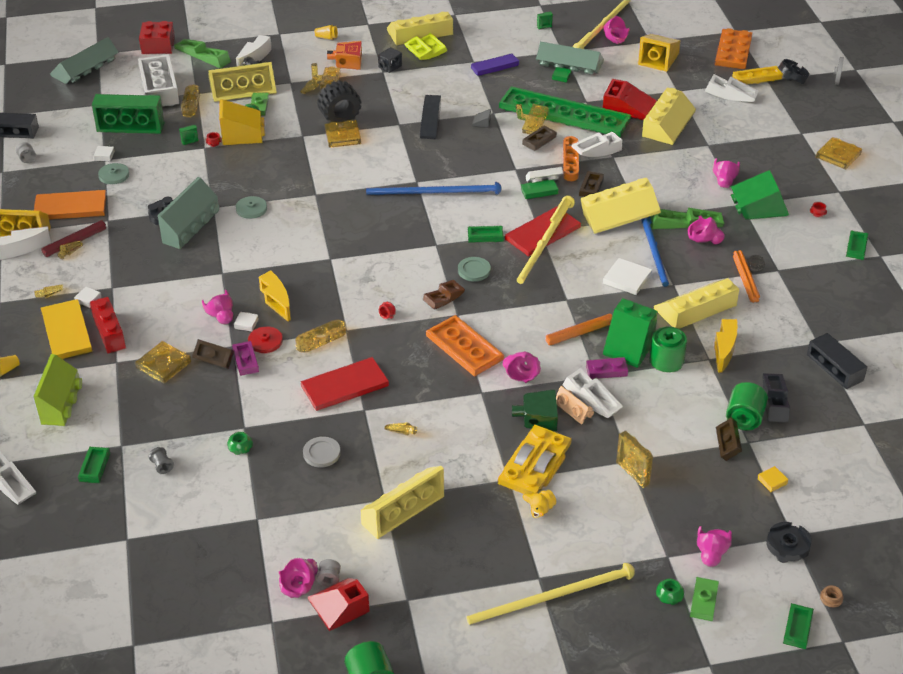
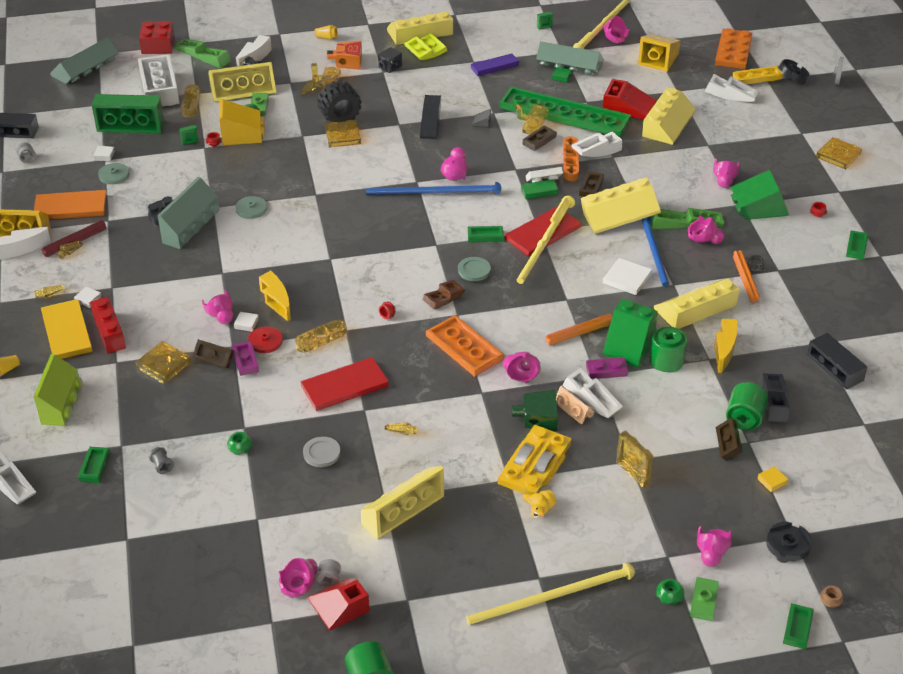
(455, 166): none -> dark pink piece

